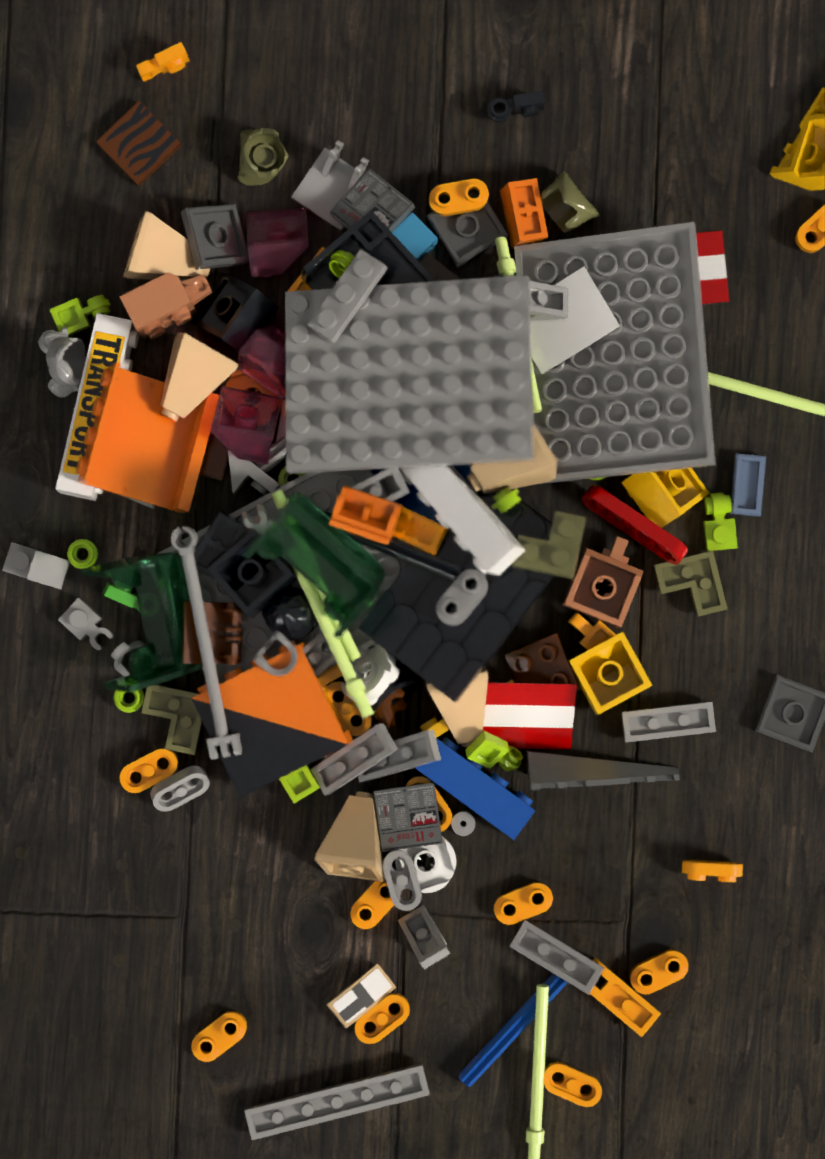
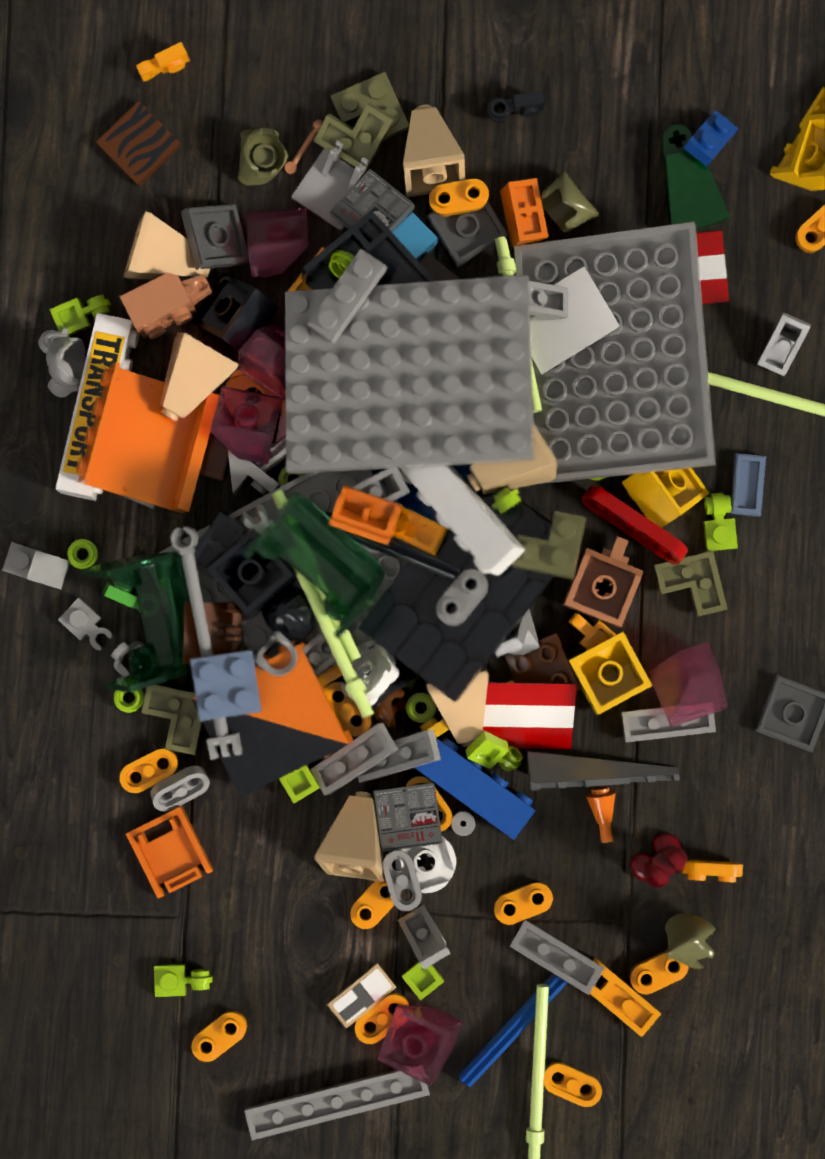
(171, 857): none -> orange container
(172, 980): none -> lime plate
(225, 685): none -> sand blue plate
(290, 167): none -> nougat hinge
(358, 141): none -> olive plate
(377, 91): none -> olive plate
(413, 714): none -> lime plate
(419, 1041): none -> clear pink slope
(422, 980): none -> lime plate
(430, 153): none -> tan slope
(521, 639): none -> light grey slope
(602, 805): none -> orange cone
(666, 861): none -> dark red piece
(688, 938): none -> olive hair
(689, 185): none -> dark green piece
(689, 685): none -> clear pink slope
(711, 138): none -> blue plate
(783, 343): none -> light grey slope

